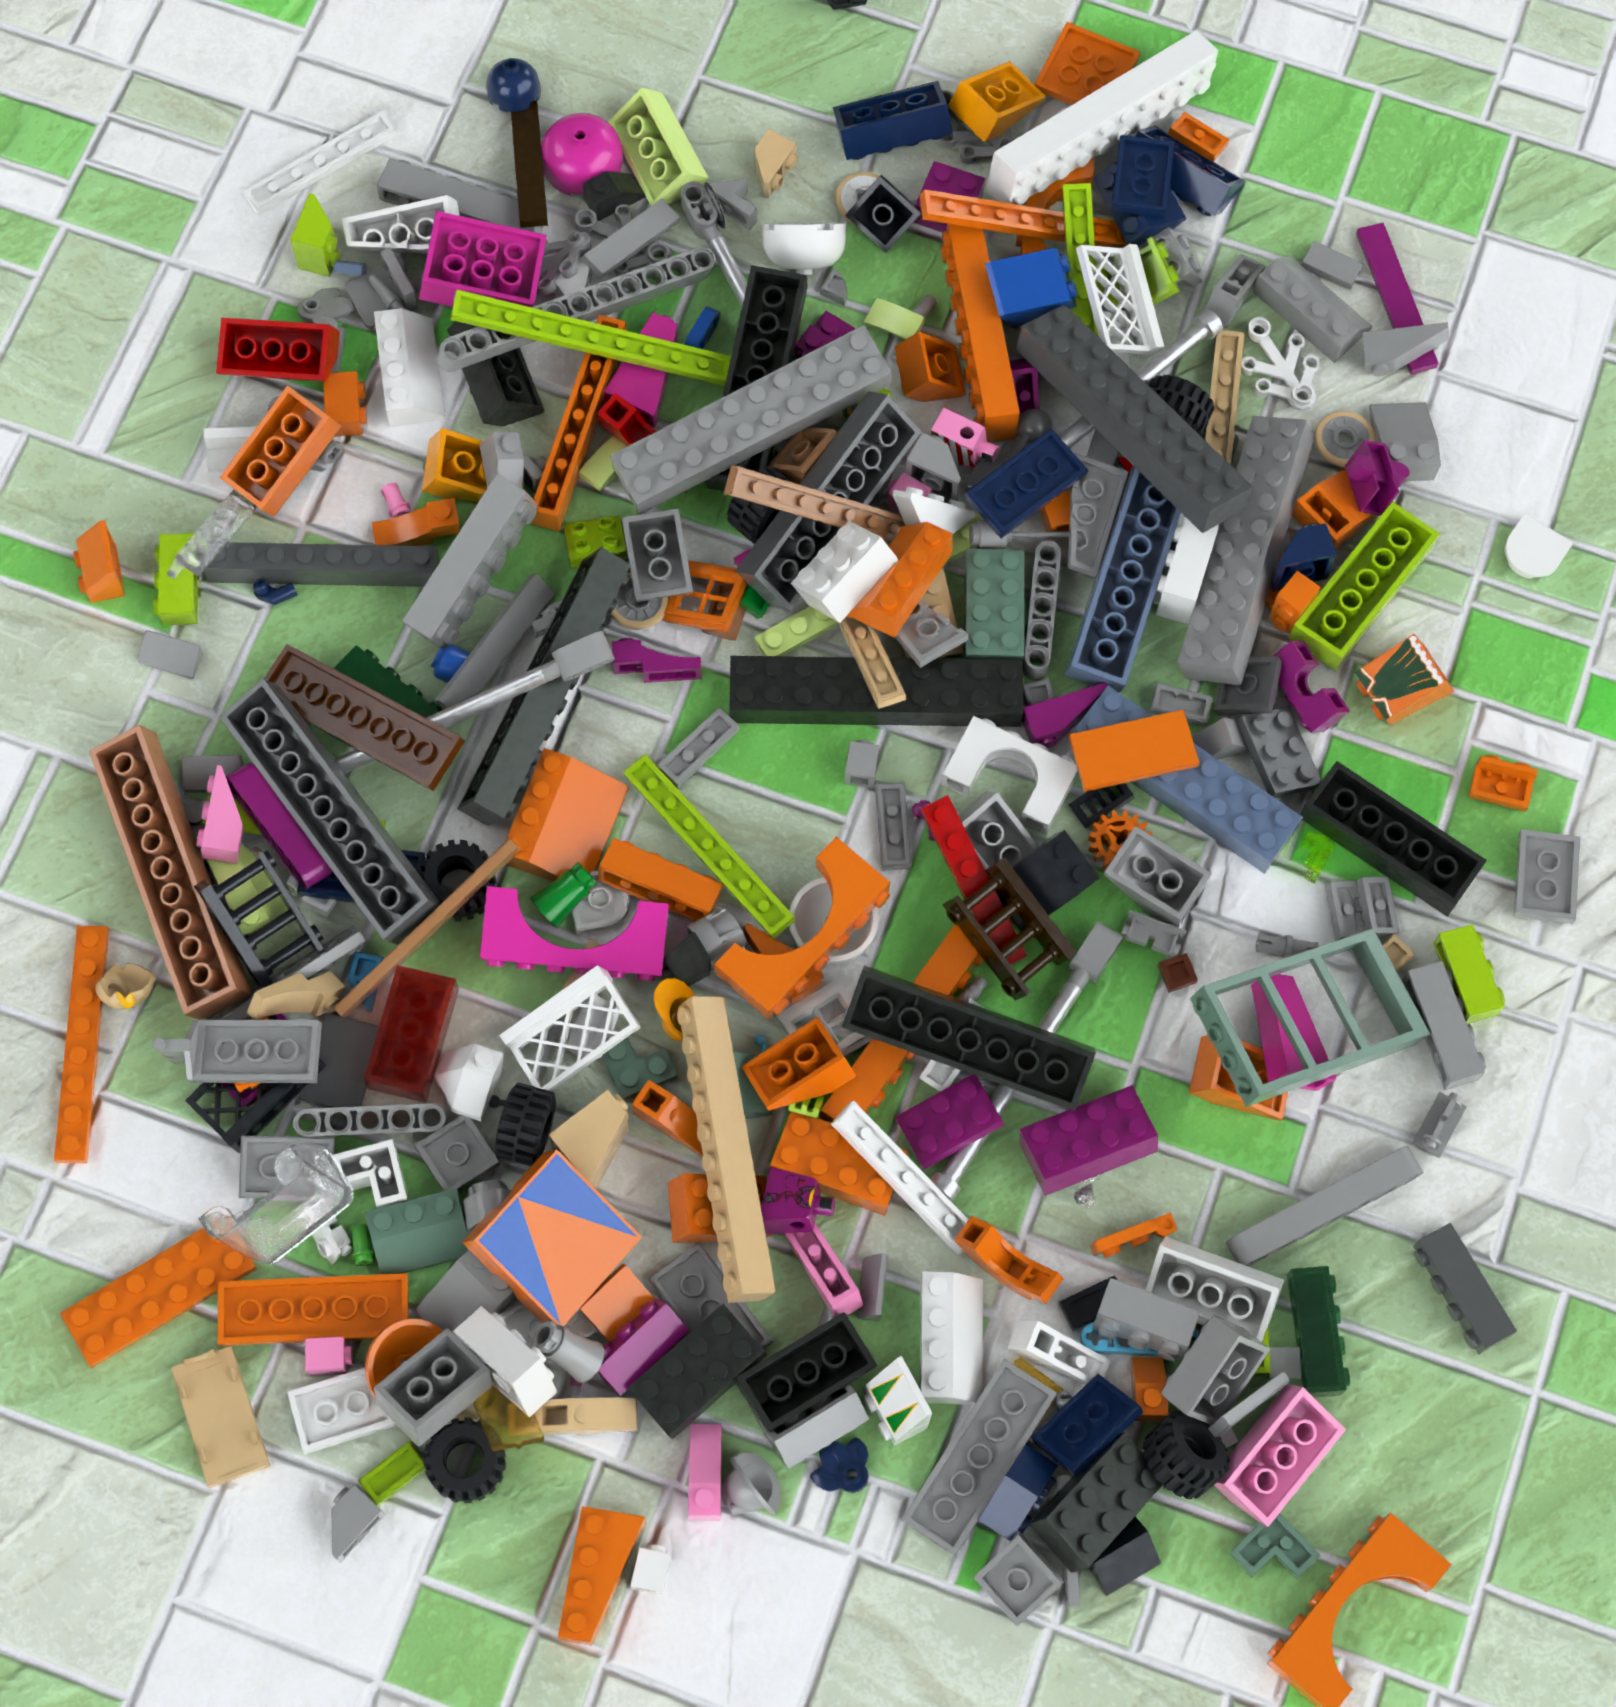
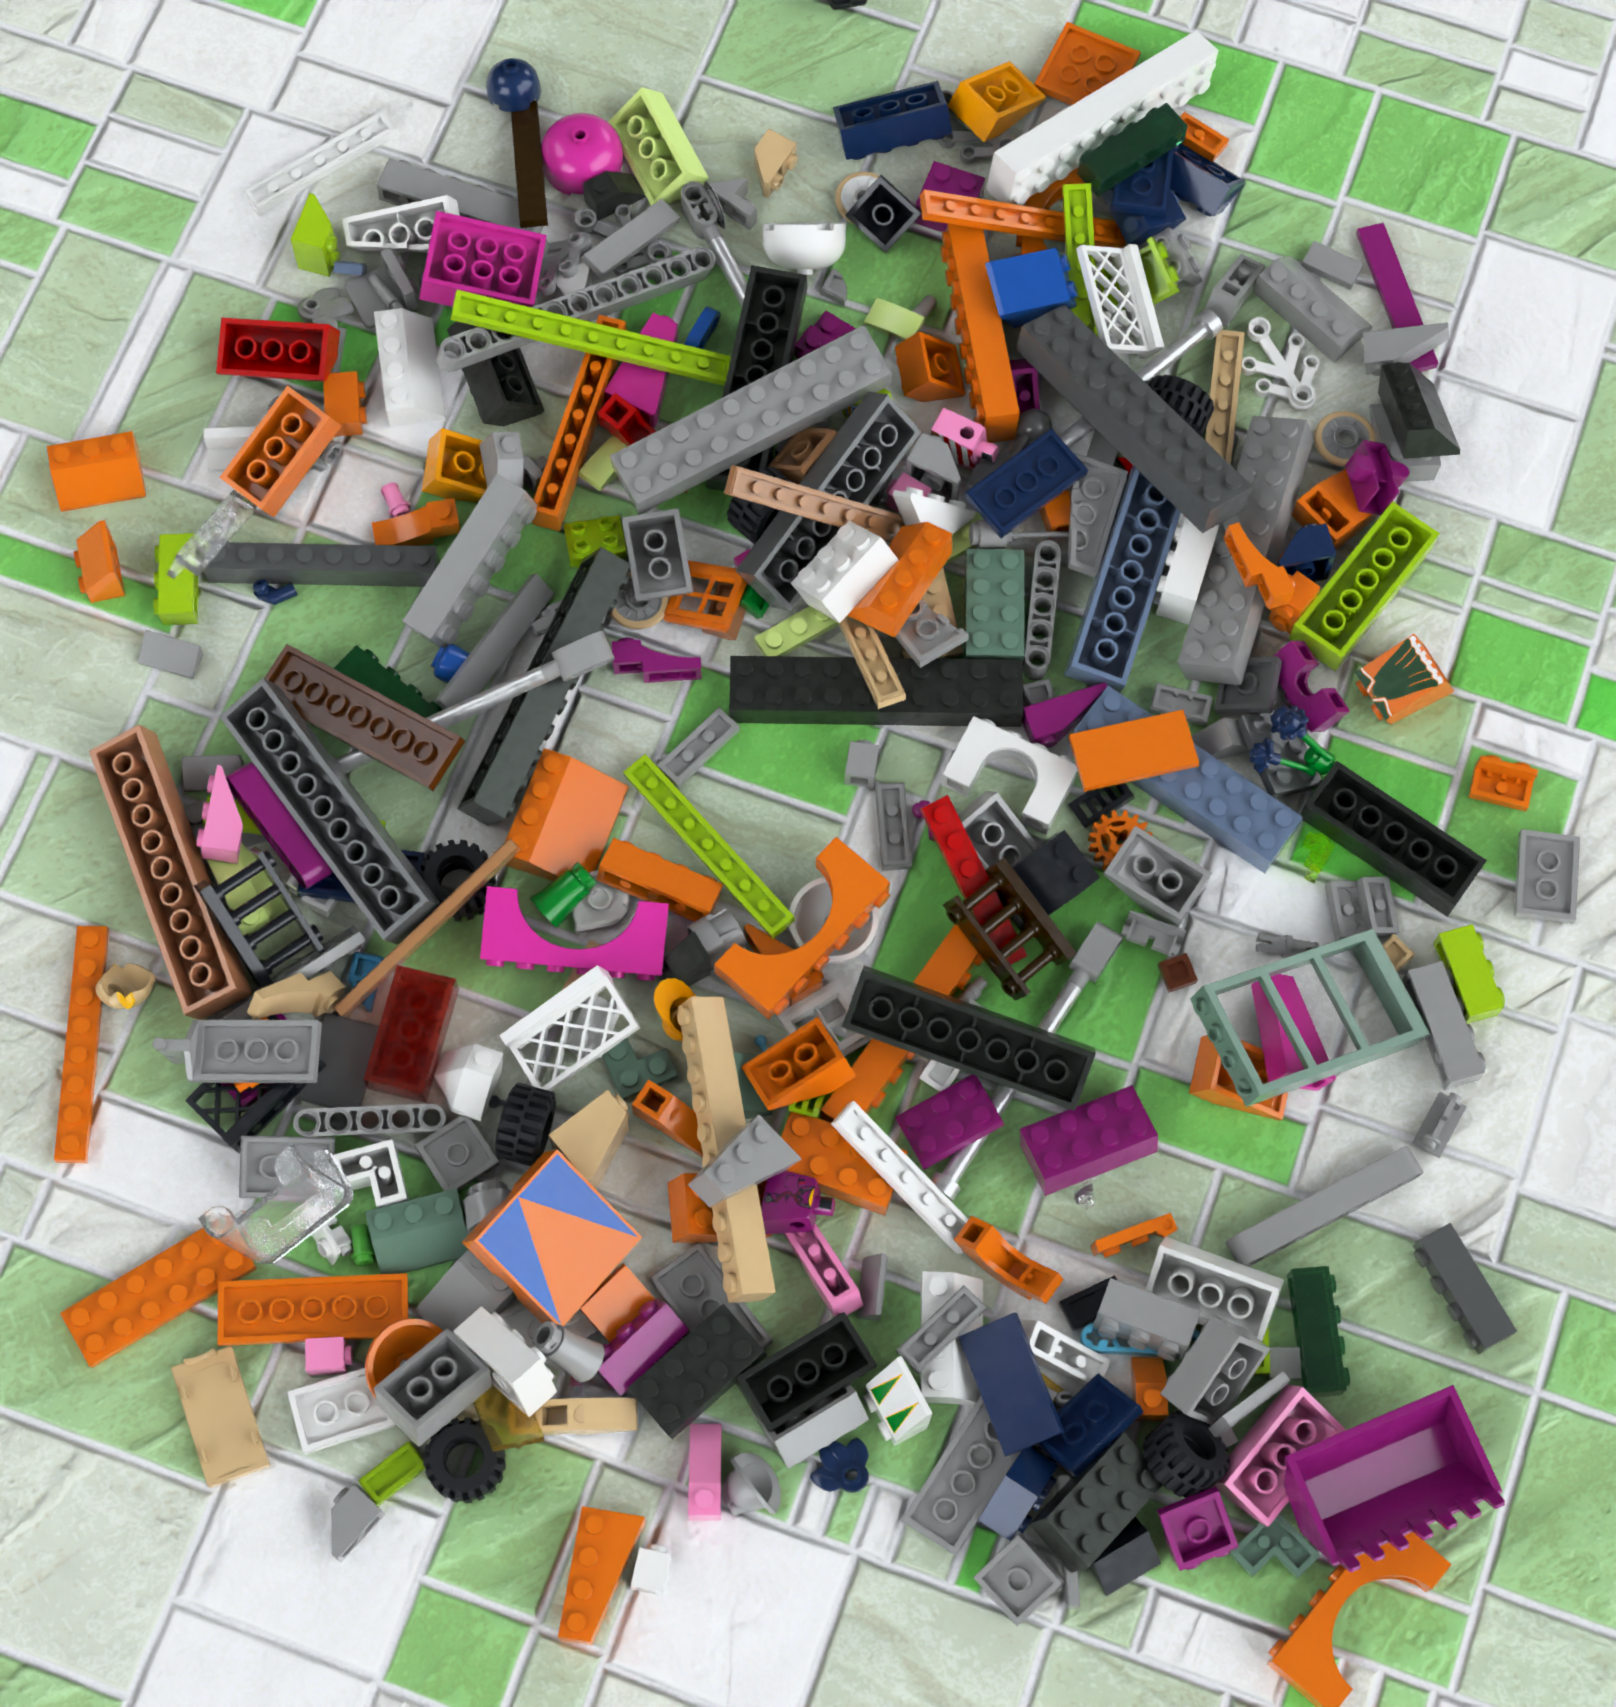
(96, 471): none -> orange slope
(744, 1161): none -> light grey wedge
(941, 1329): none -> light grey tile
(1011, 1384): none -> dark blue tile
(1132, 149): none -> clear green brick
(1197, 1529): none -> magenta plate
(1255, 569): none -> orange slope
(1291, 724): none -> dark blue plant
(1390, 1480): none -> magenta piece
(1415, 412): none -> pearl dark grey slope
(1535, 548): white tile -> none

